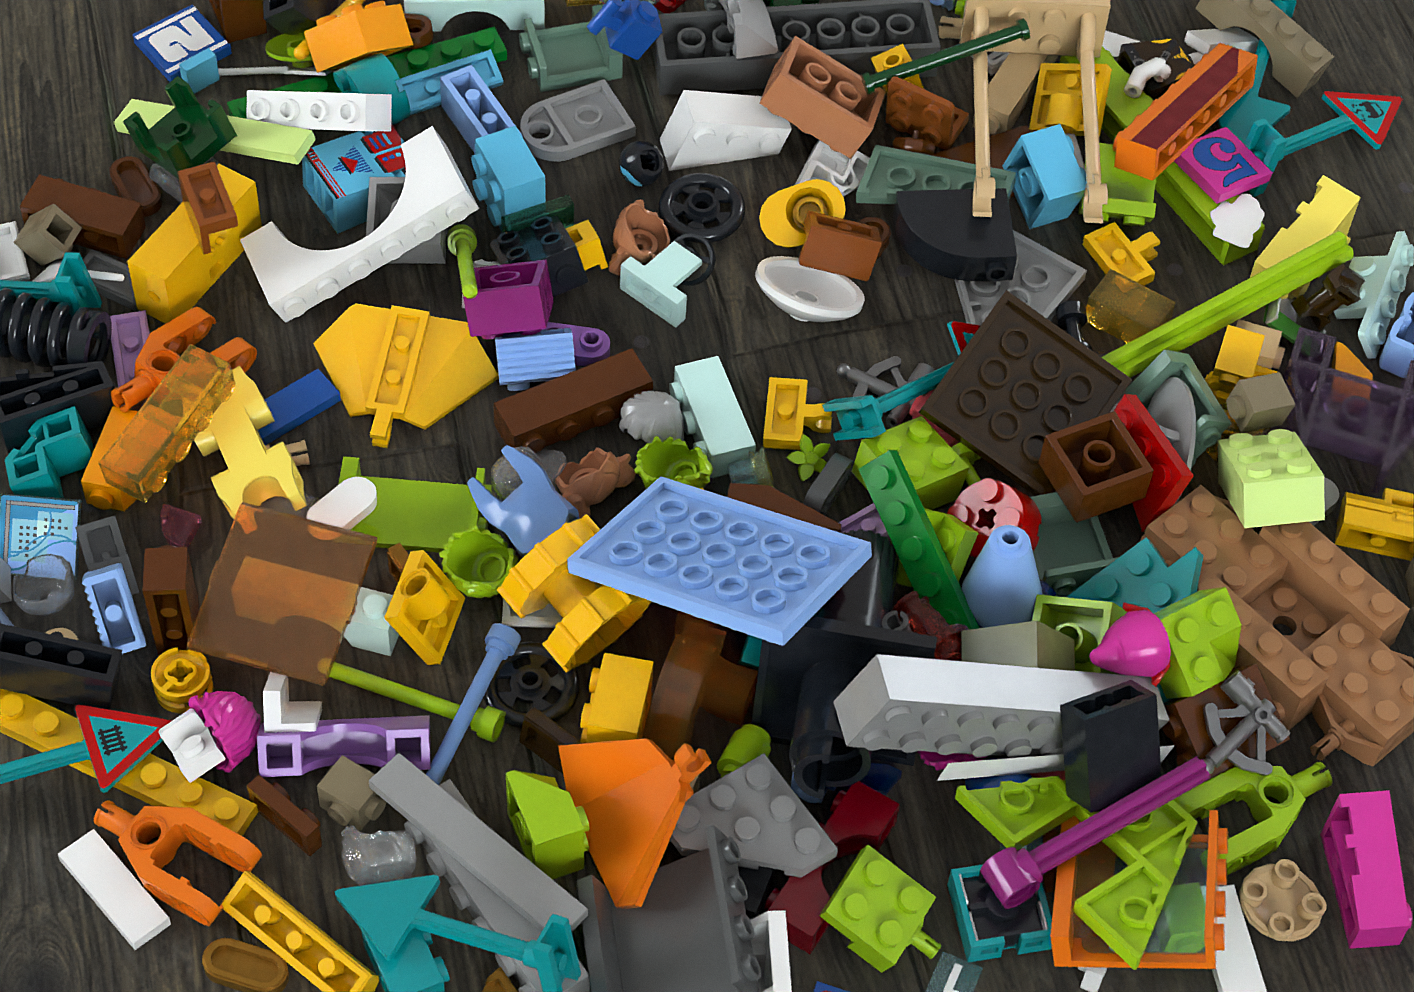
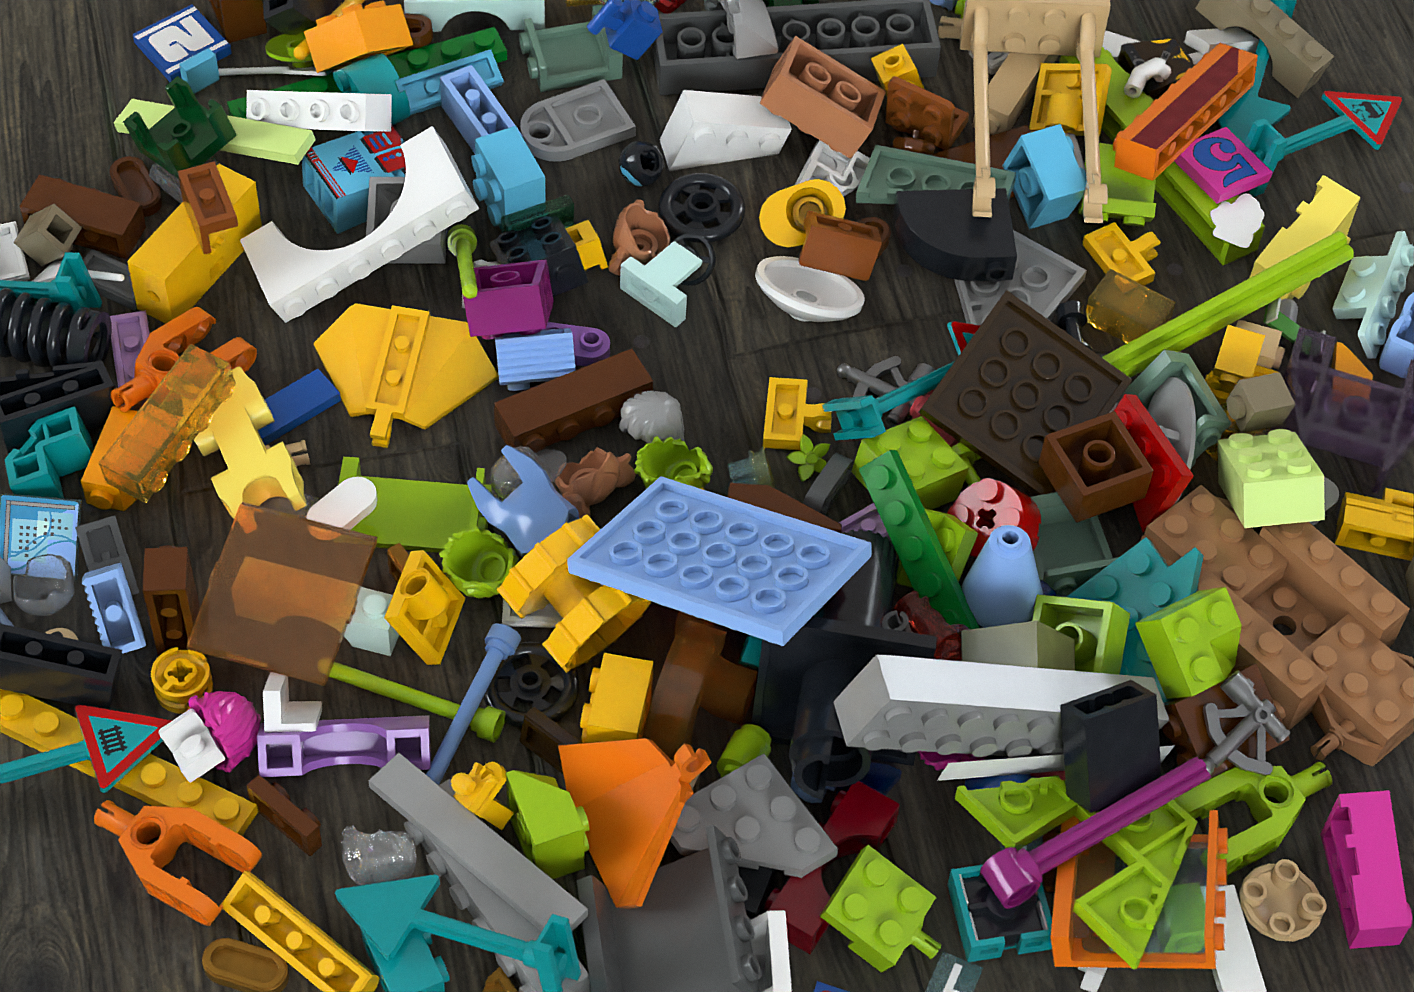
(114, 889): white tile -> none
(179, 525): clear pink tile -> none
(347, 794): dark tan brick -> none
(478, 792): none -> yellow piece
(712, 413): light aqua brick -> none
(947, 55): dark green bar -> none
(1135, 645): dark pink hat -> none
(1339, 288): dark brown piece -> none

